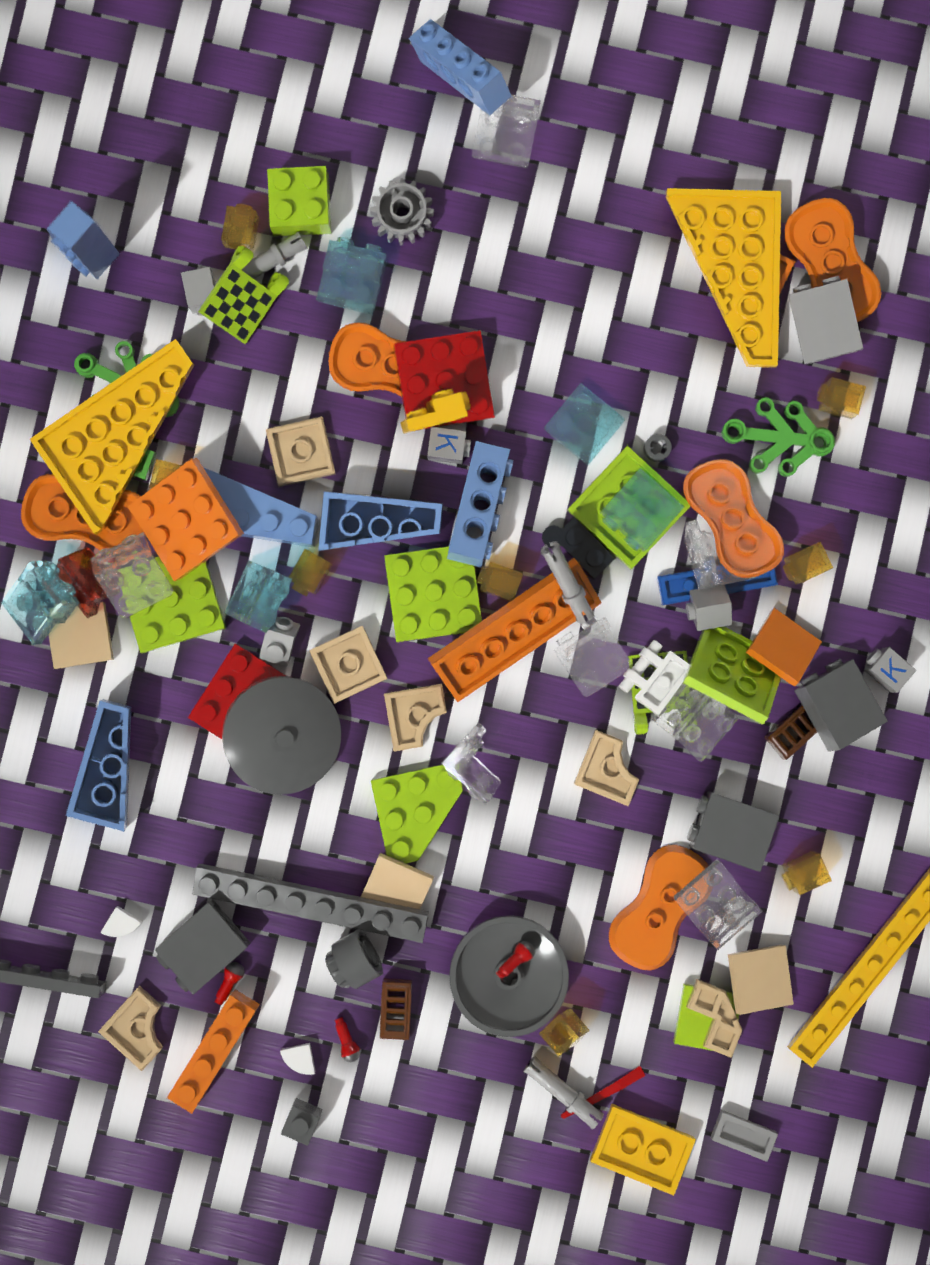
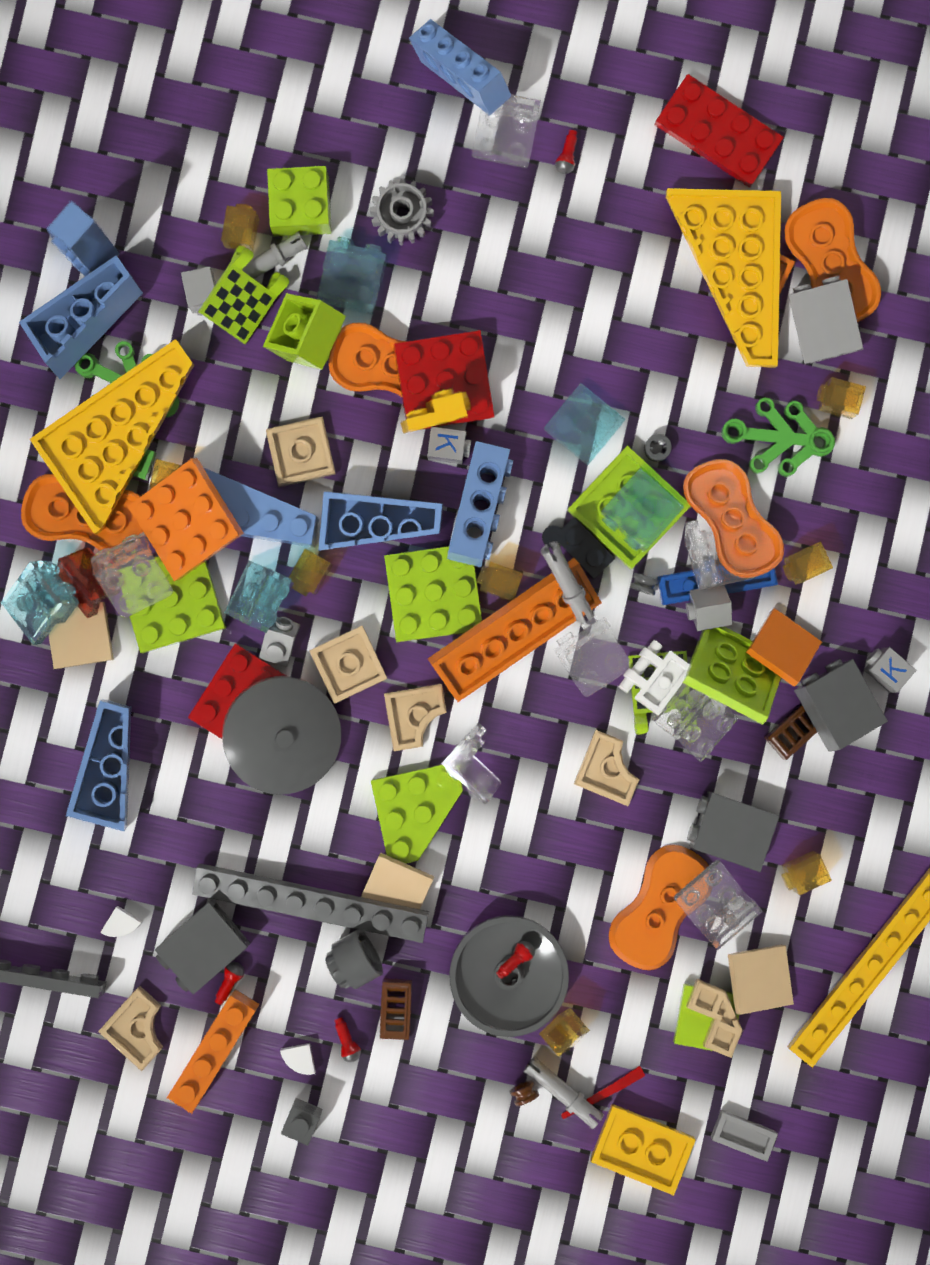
(80, 315): none -> medium blue wedge
(304, 331): none -> lime brick
(524, 1093): none -> reddish brown bush
(565, 162): none -> red piece
(644, 584): none -> dark grey bush
(718, 130): none -> red plate

